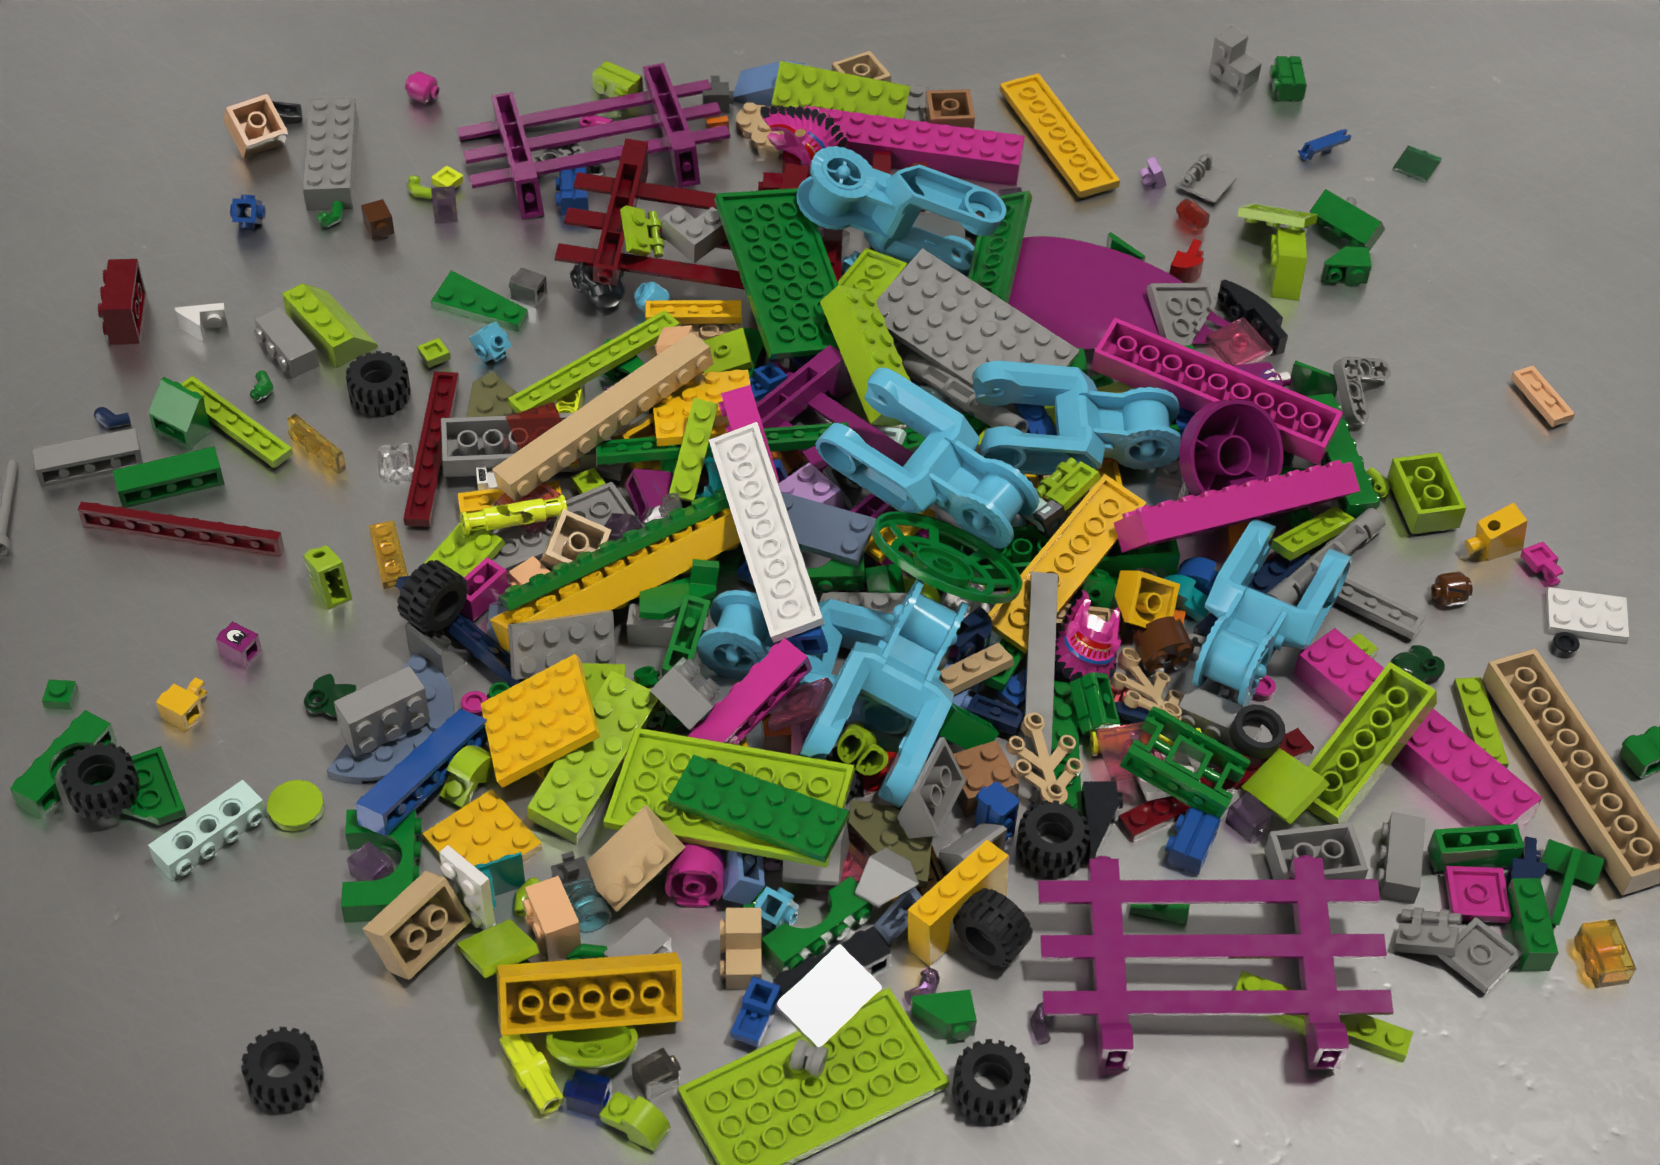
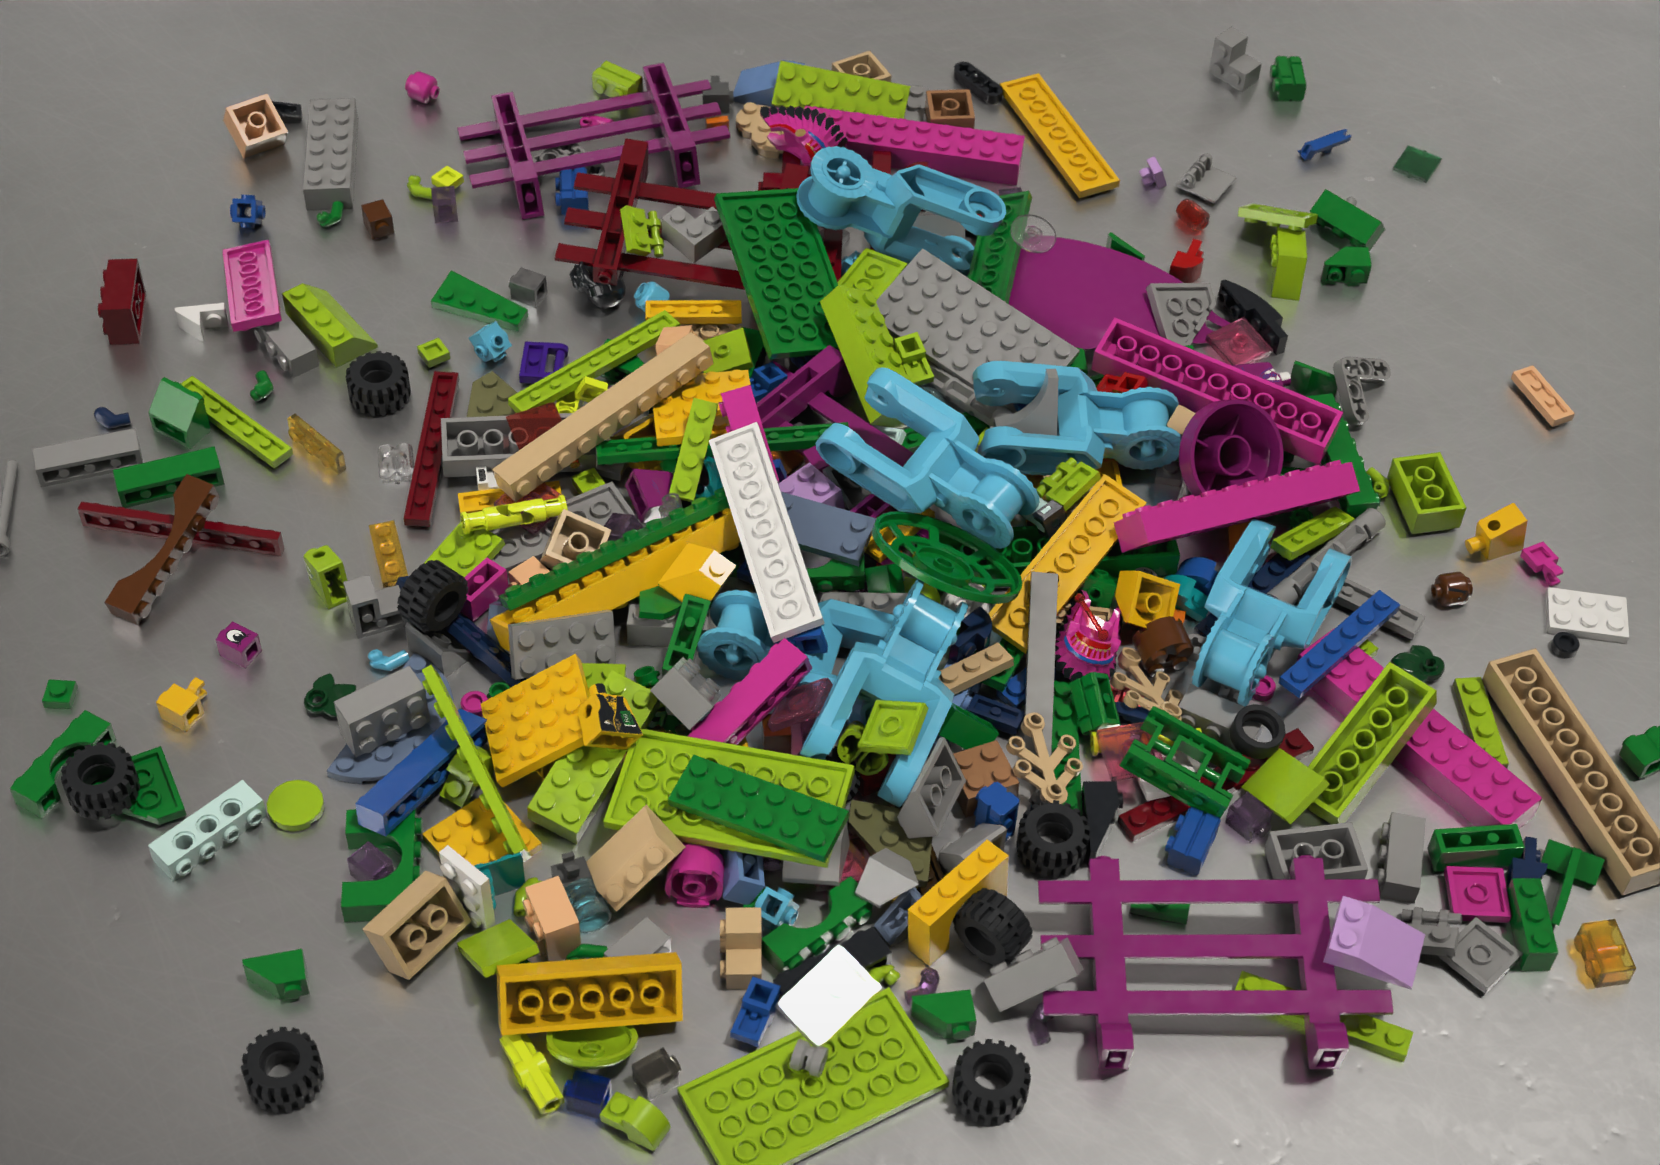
(135, 594): none -> reddish brown arch
(251, 286): none -> dark pink plate
(279, 973): none -> green slope
(371, 609): none -> light grey brick
(387, 663): none -> medium azure arm
(478, 774): none -> lime plate
(536, 357): none -> dark purple plate
(590, 389): none -> neon yellow plate
(607, 720): none -> torso
(697, 573): none -> yellow slope
(885, 973): none -> lime arm
(893, 727): none -> lime plate
(914, 358): none -> lime brick
(988, 91): none -> black beam
(1033, 233): none -> clear dish
(1033, 973): none -> light grey brick
(1040, 414): none -> light grey arch
(1102, 633): none -> clear red hinge
(1121, 384): none -> red brick
(1180, 419): none -> tan slope
(1339, 644): none -> blue plate
(1374, 943): none -> lavender slope

